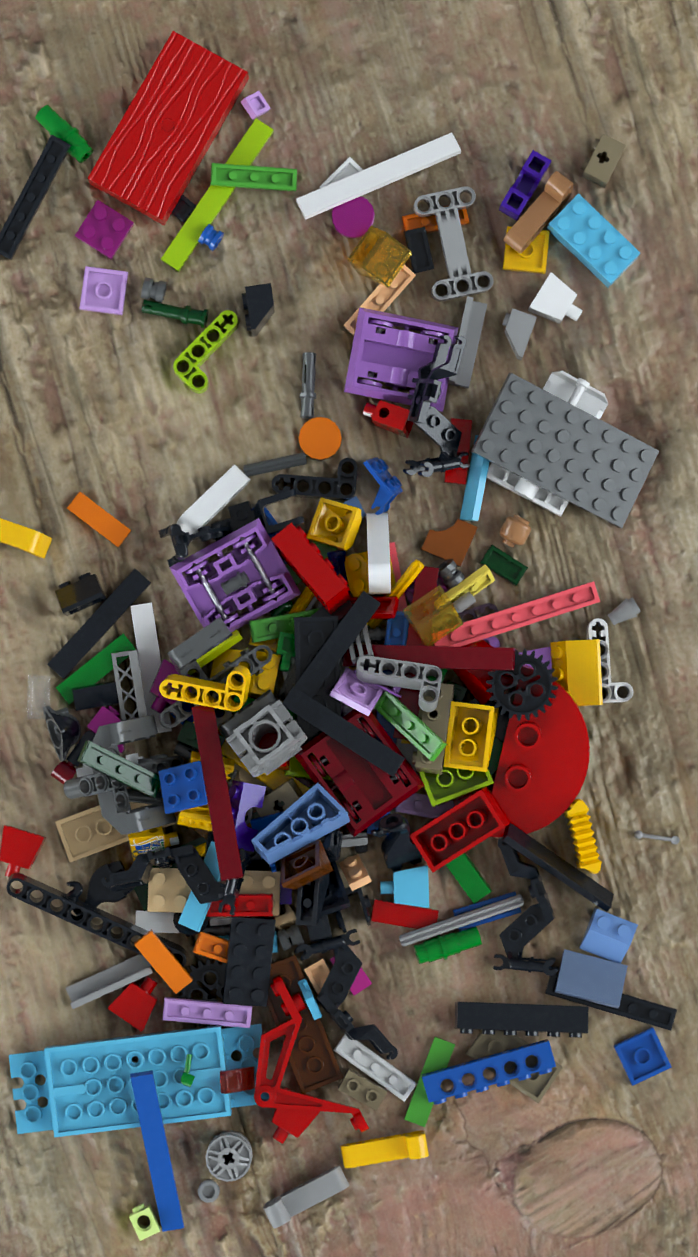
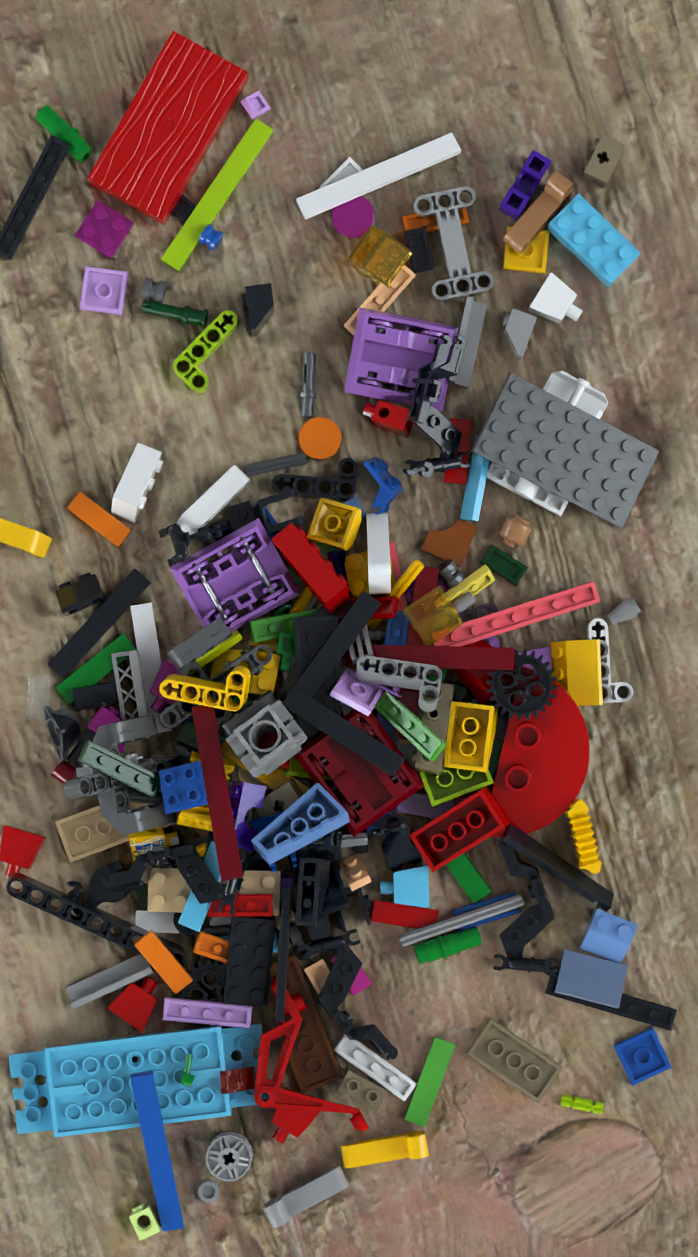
(136, 482): none -> white wedge
(235, 583): dark grey pin -> none
(253, 177): bright green tile -> none
(283, 955): none -> black tile
(304, 865): reddish brown slope -> none
(310, 999): medium azure tile -> none
(521, 1017): black brick -> none
(544, 1065): blue brick -> none
(582, 1104): none -> lime axle
(674, 839): light grey hinge -> none

